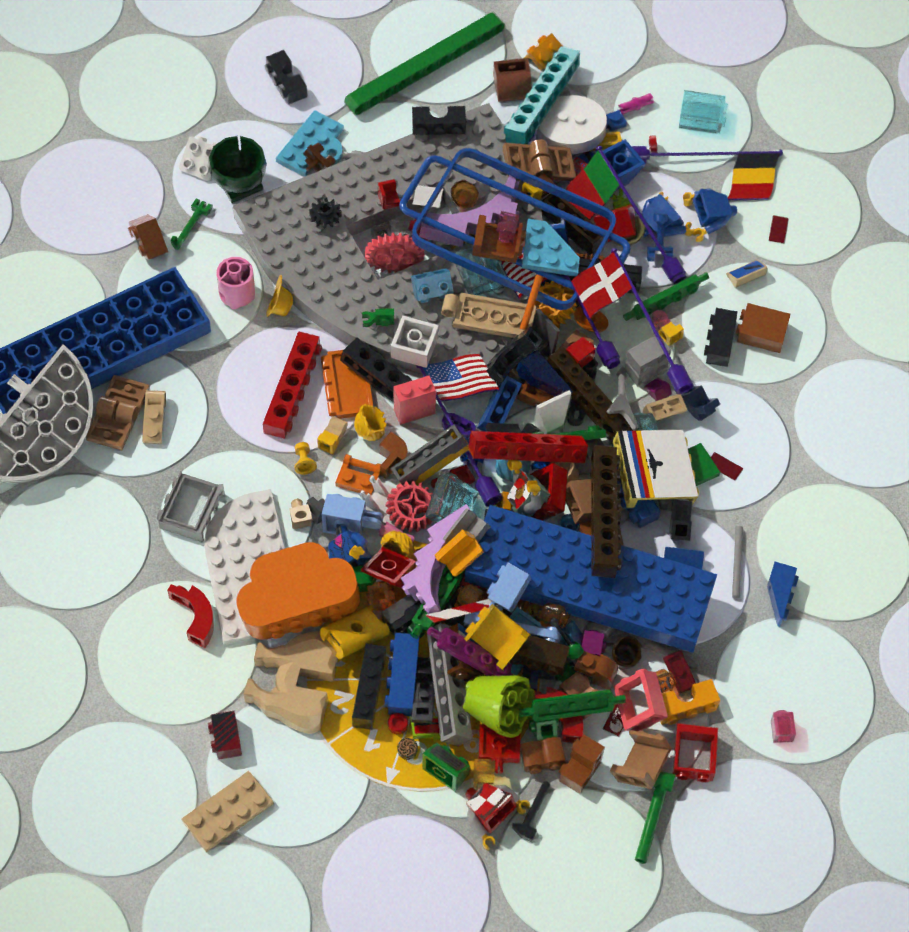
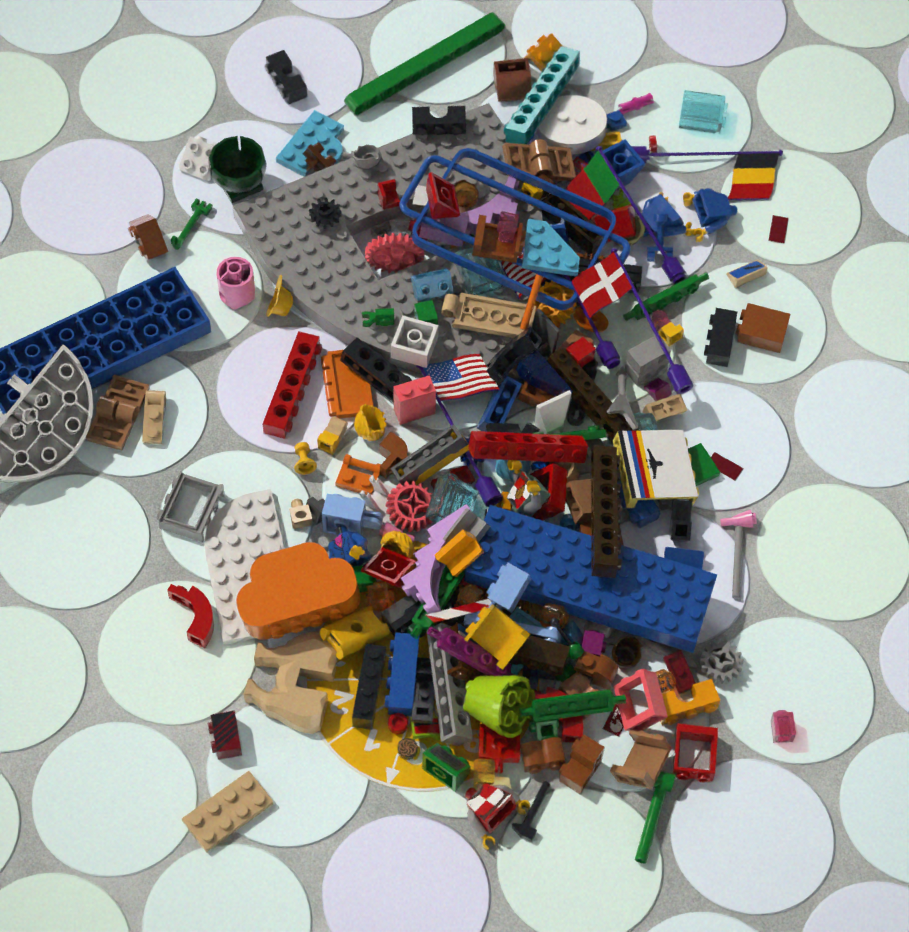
(367, 156): none -> light grey hair
(426, 312): none -> green brick
(441, 197): none -> red slope
(460, 422): dark purple beam -> none
(699, 404): dark blue brick -> none
(713, 655): none -> light grey gear
(744, 519): none -> bright pink cone
(779, 589): blue slope -> none

